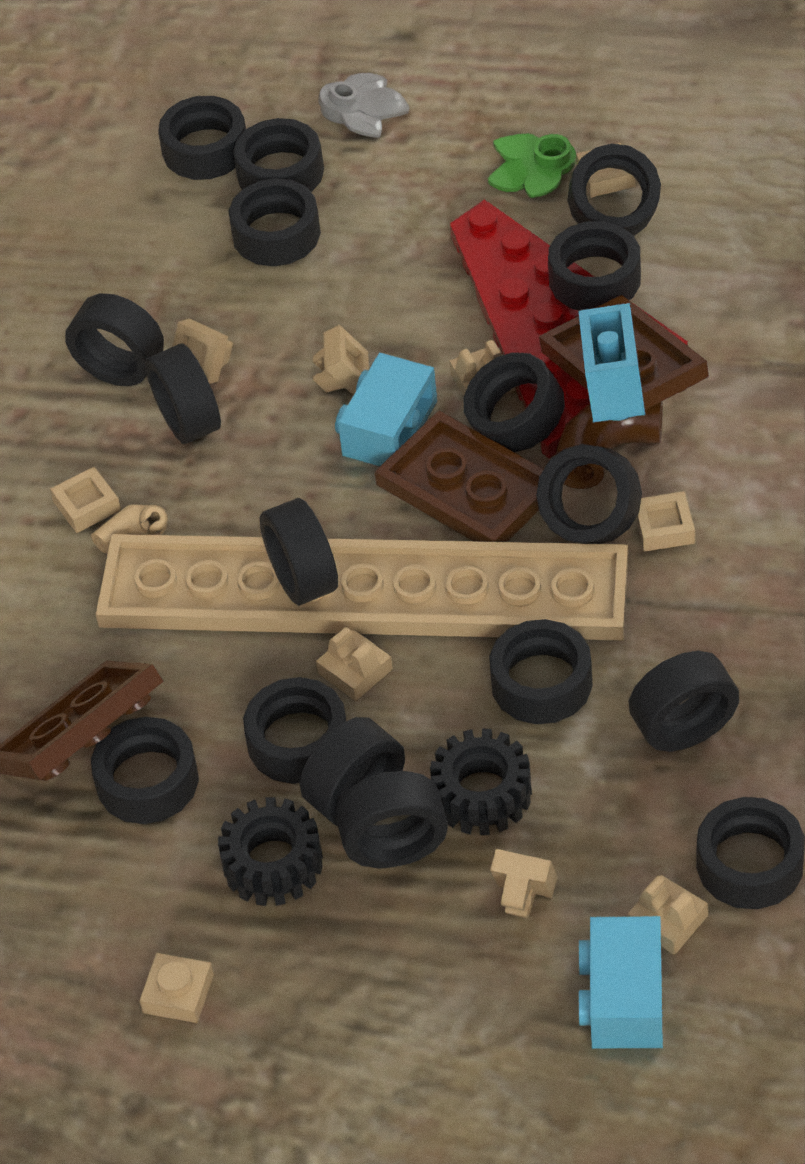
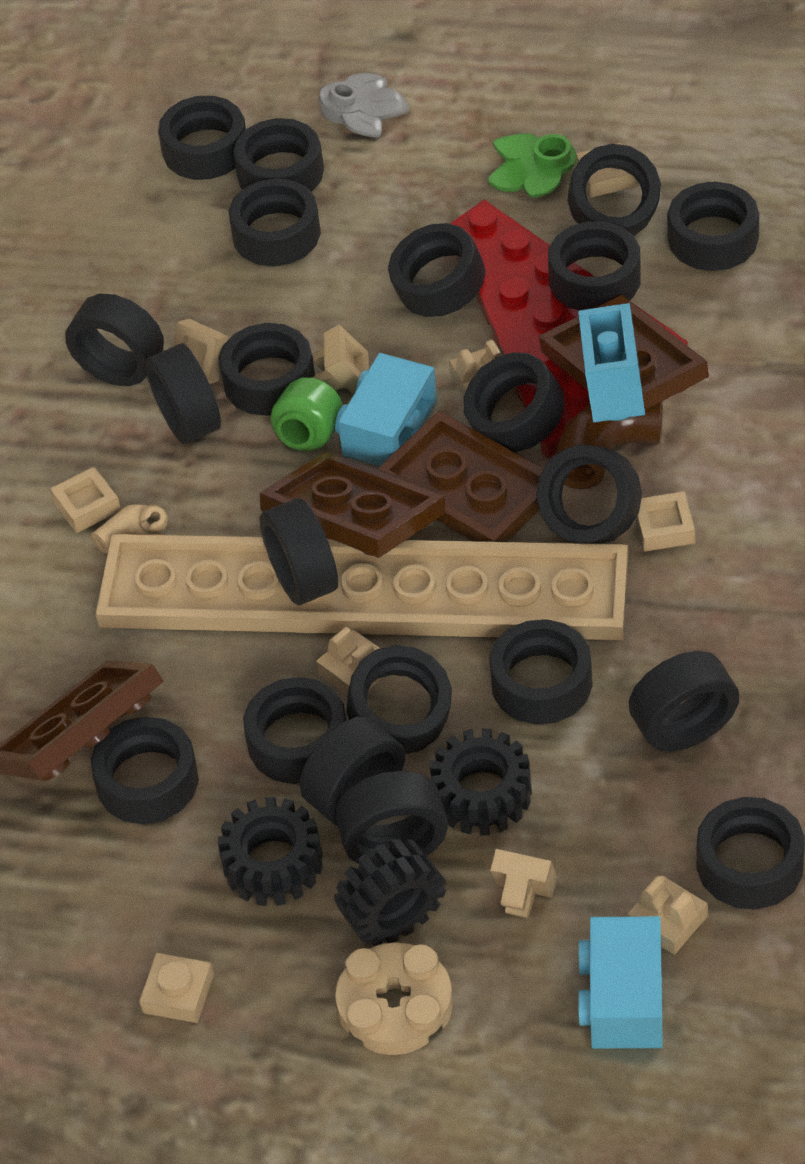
(259, 343): none -> black tyre
(306, 414): none -> bright green head
(358, 502): none -> reddish brown plate
(386, 968): none -> tan plate
(390, 892): none -> black tyre
(412, 664): none -> black tyre
(427, 245): none -> black tyre
(716, 251): none -> black tyre

